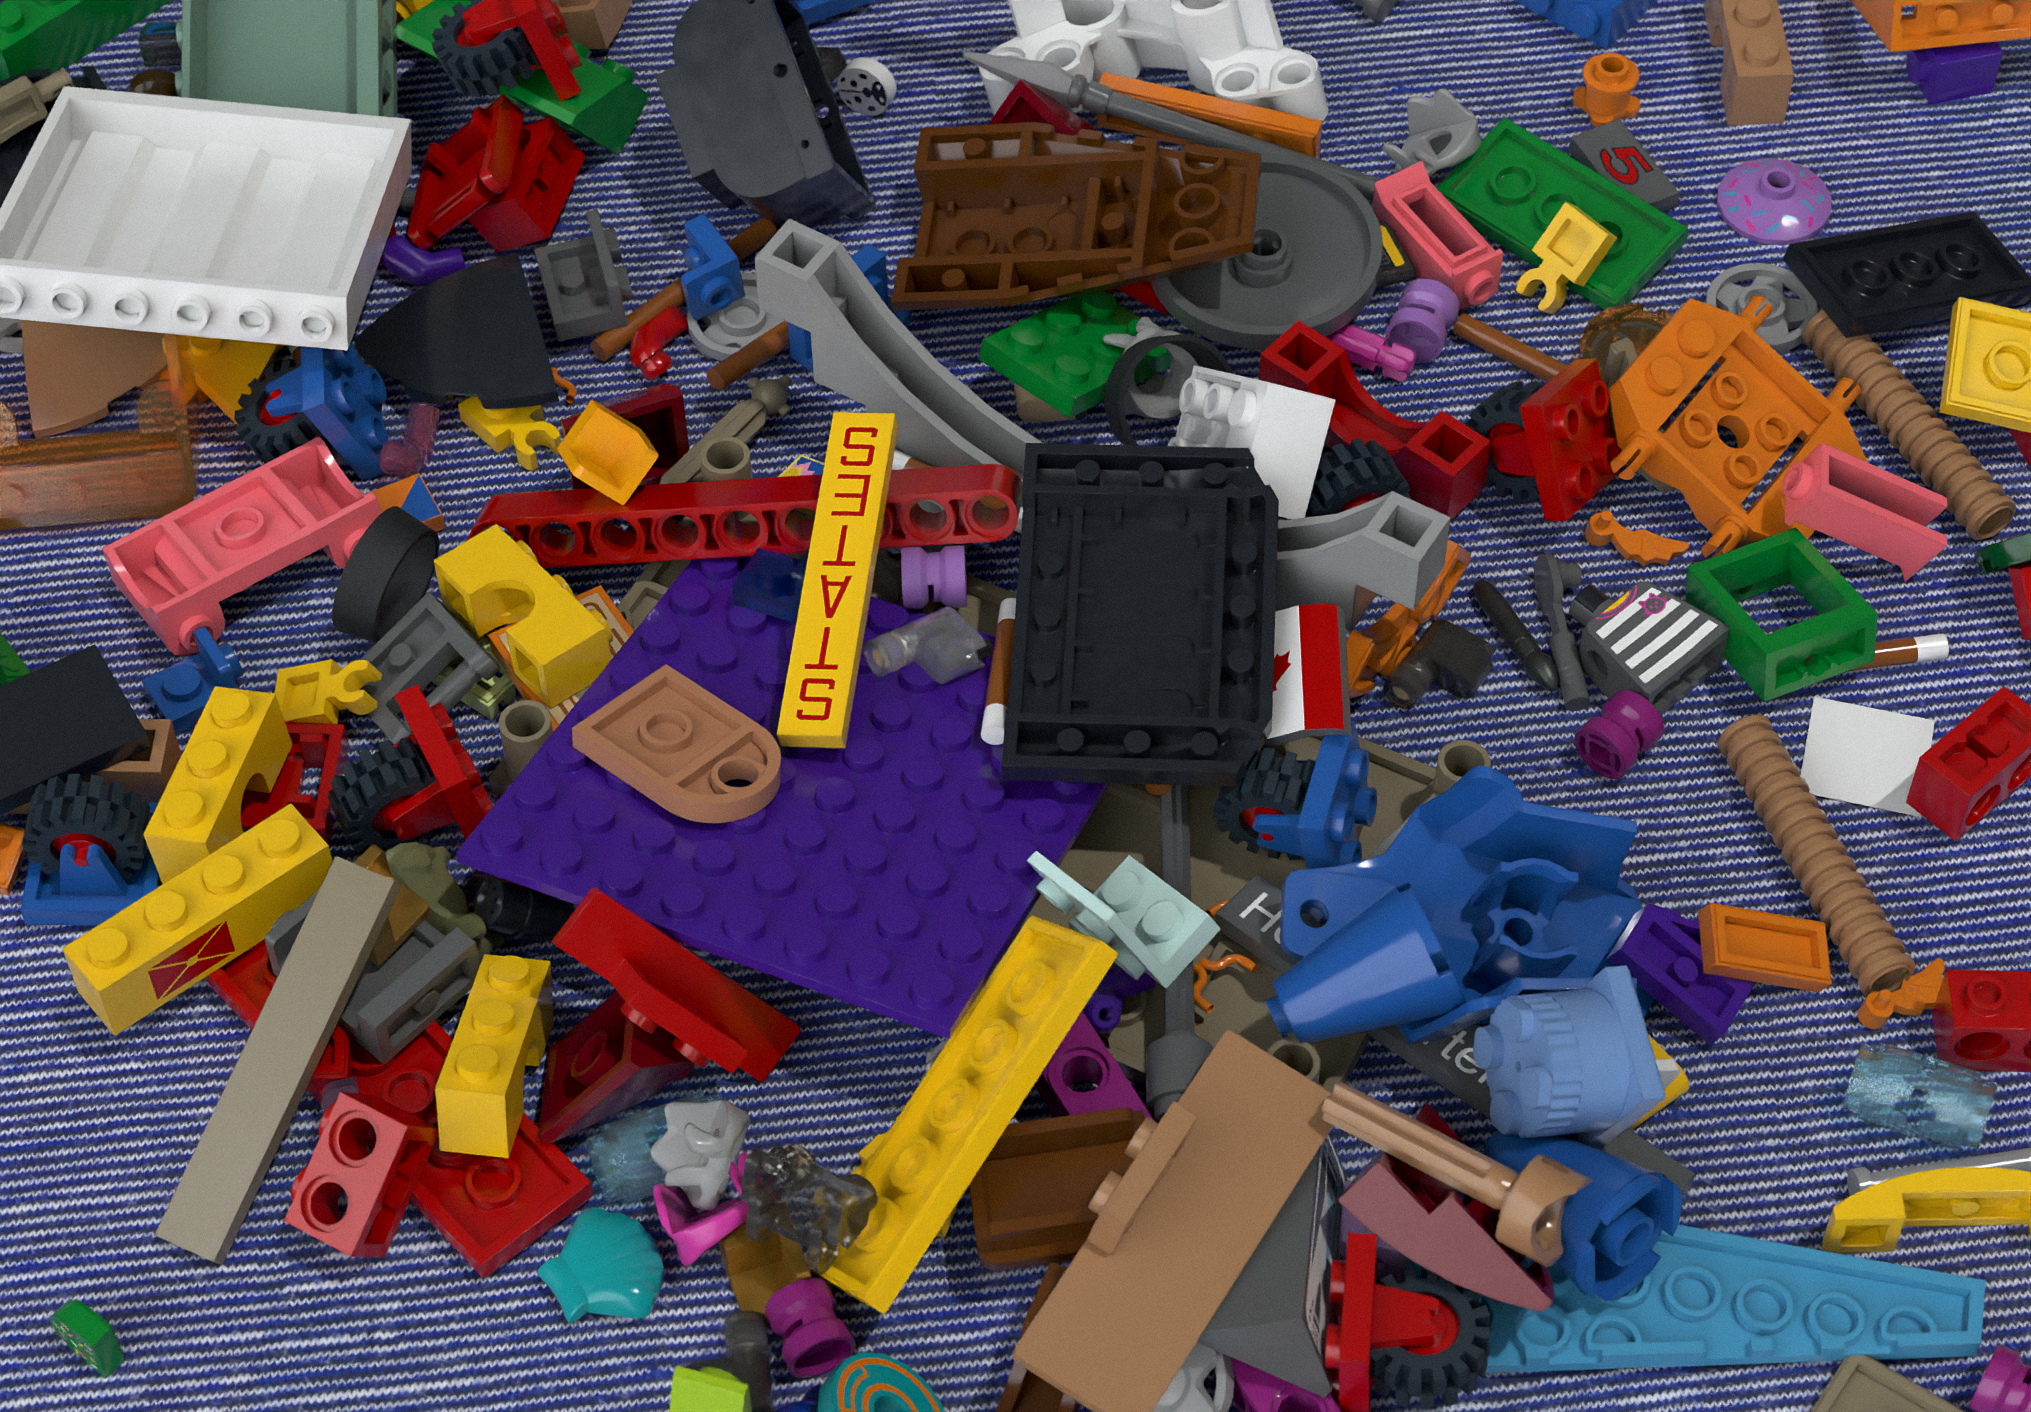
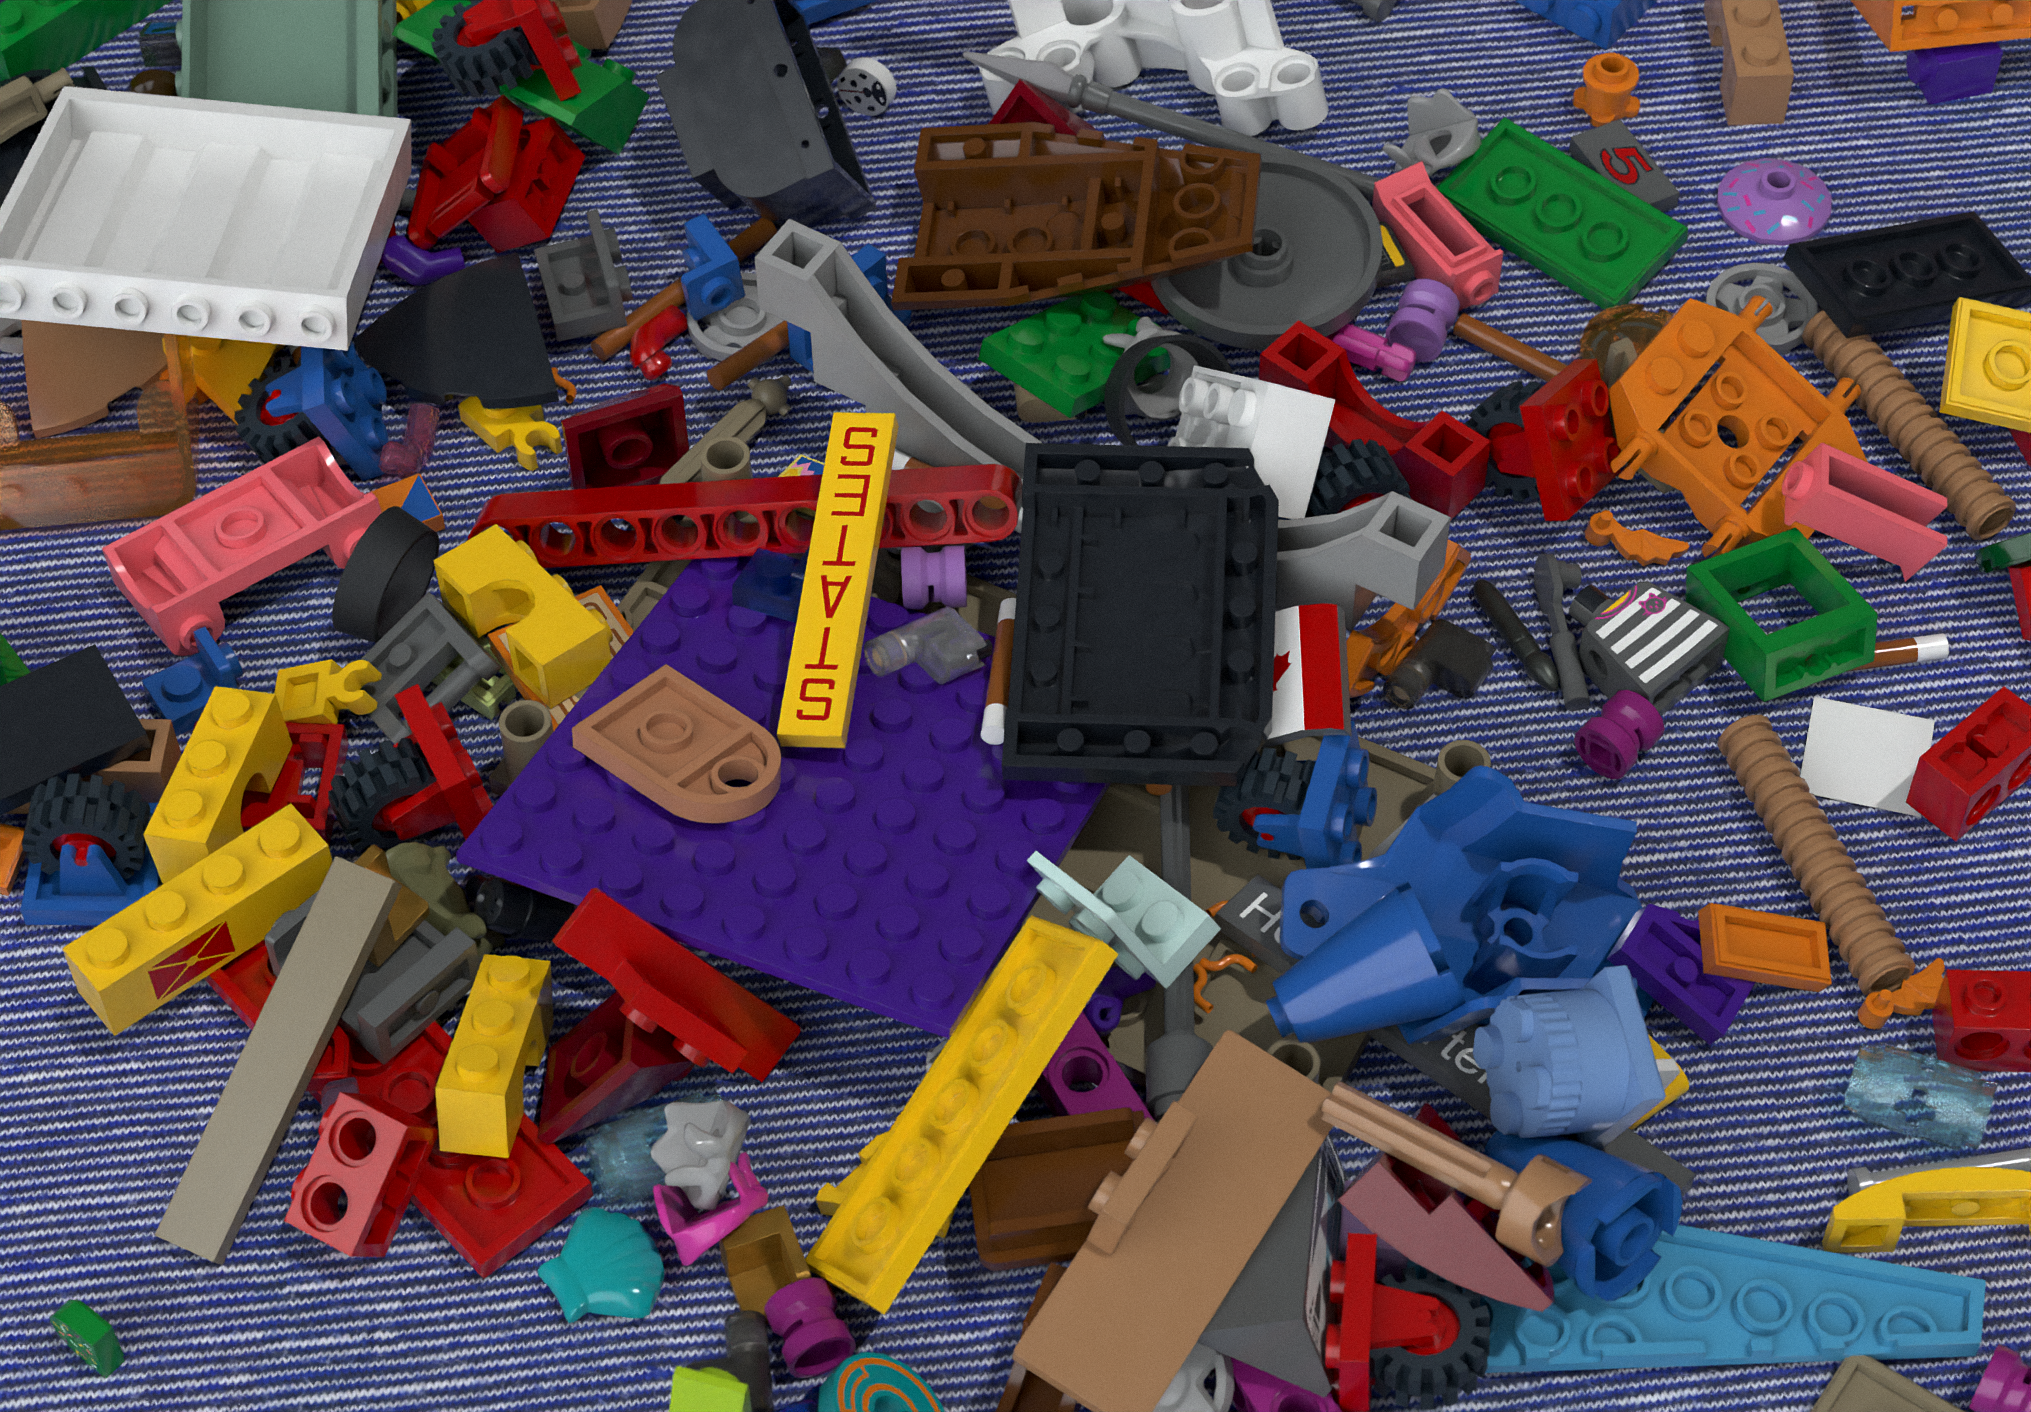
(607, 452): light orange panel -> none
(804, 1203): clear smoke piece -> none
(1269, 125): orange tile -> none
(1570, 251): yellow plate -> none

